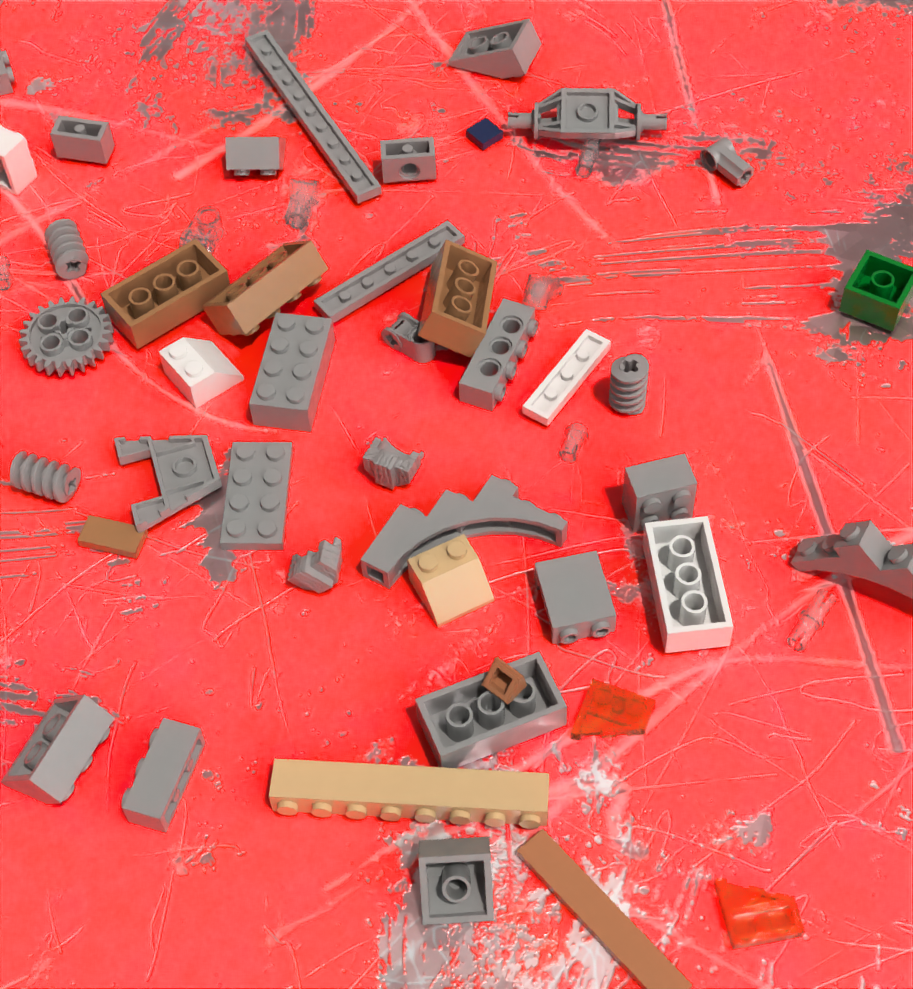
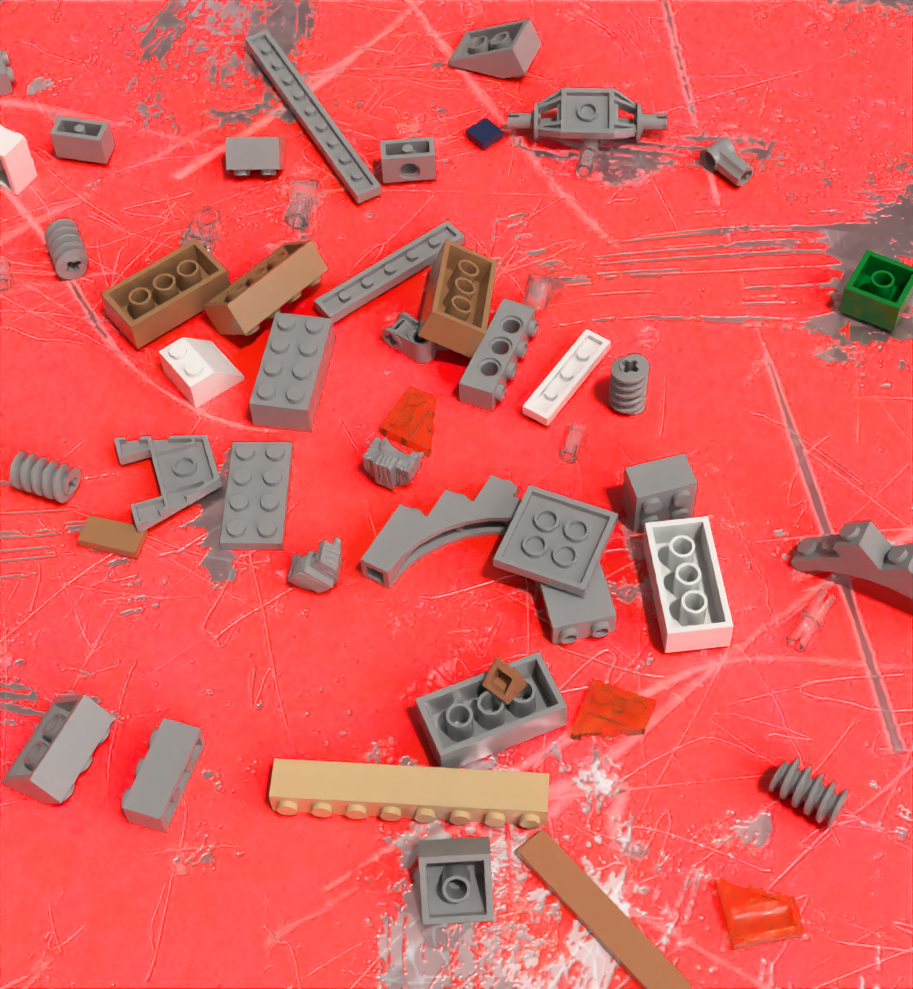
(66, 336): light grey gear -> none
(412, 421): none -> clear orange wing
(450, 580): tan slope -> none
(556, 540): none -> light grey plate
(809, 791): none -> light grey piece

